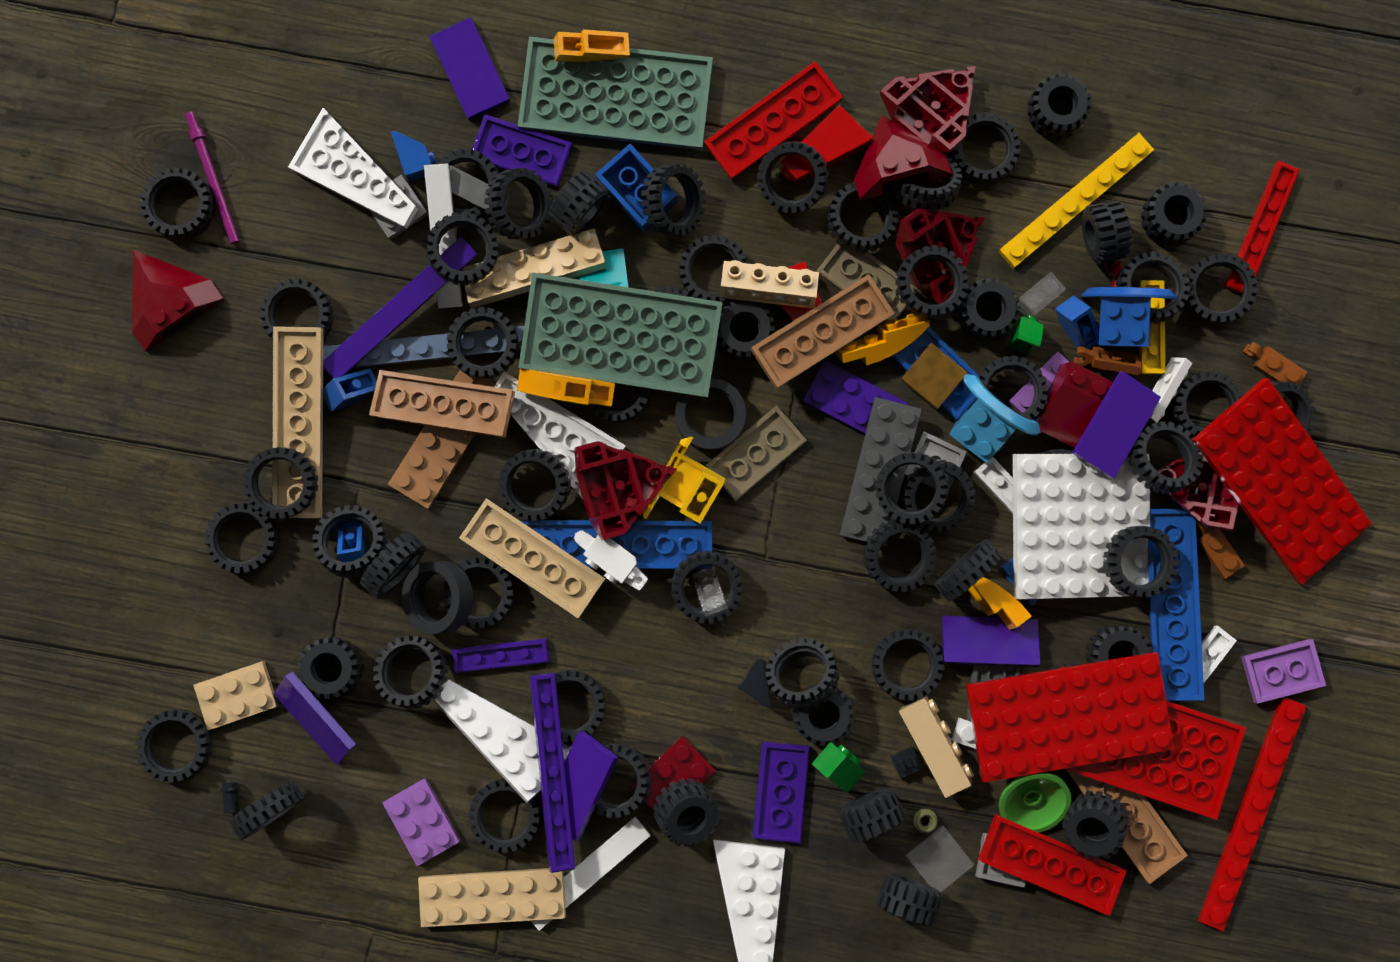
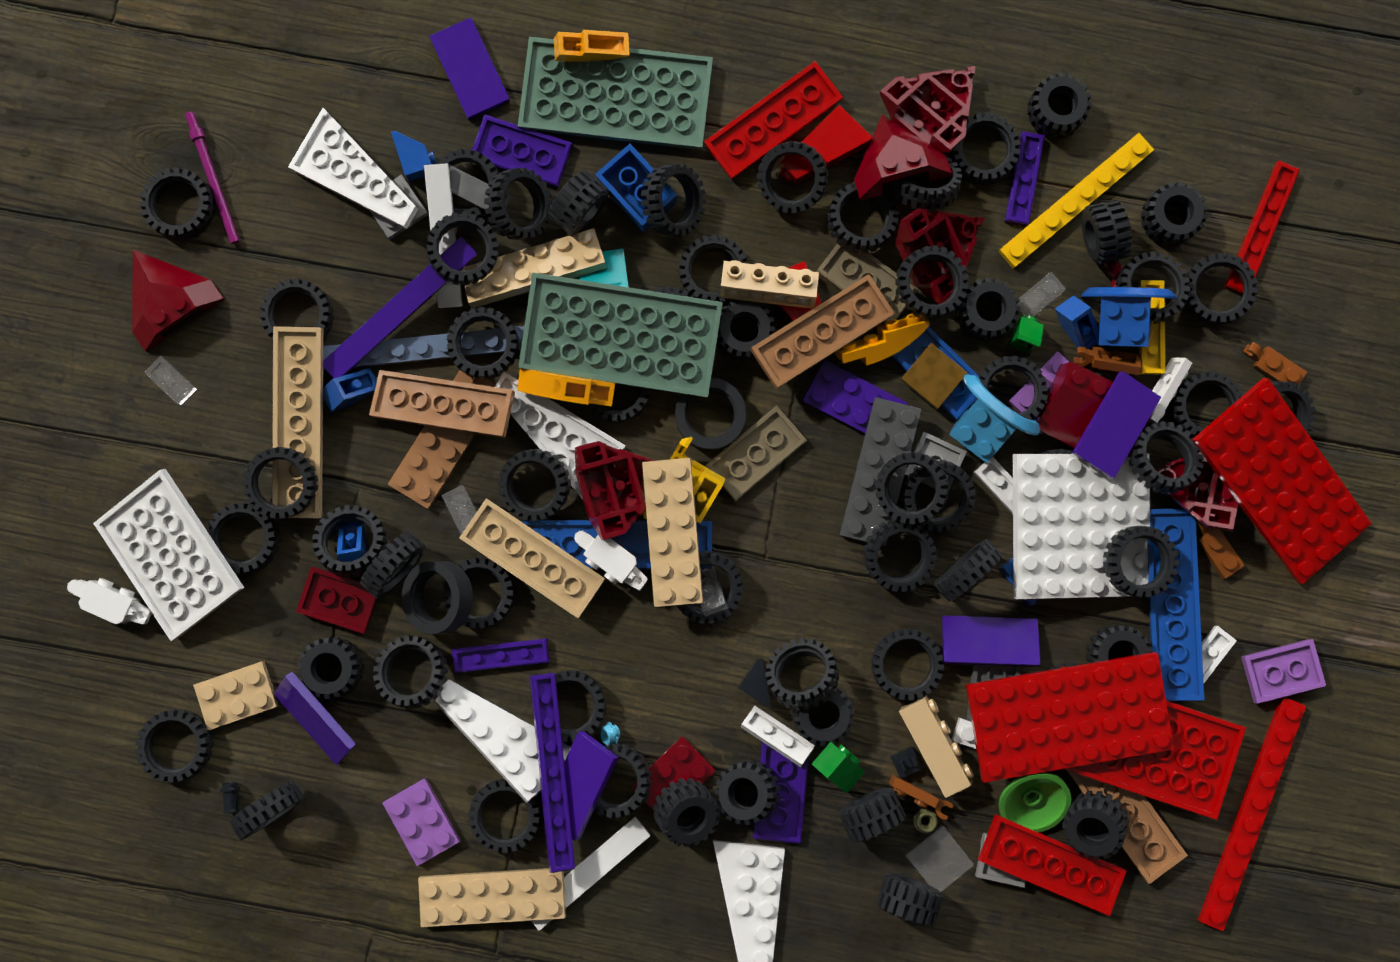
(108, 602): none -> white hinge
(168, 555): none -> white plate
(170, 380): none -> clear plate
(336, 600): none -> dark red plate
(460, 507): none -> clear plate
(609, 733): none -> medium azure plate
(672, 532): none -> tan plate
(730, 798): none -> black tyre
(777, 736): none -> white plate
(921, 797): none -> dark orange plate
(997, 600): light orange slope -> none
(1024, 179): none -> dark purple tile

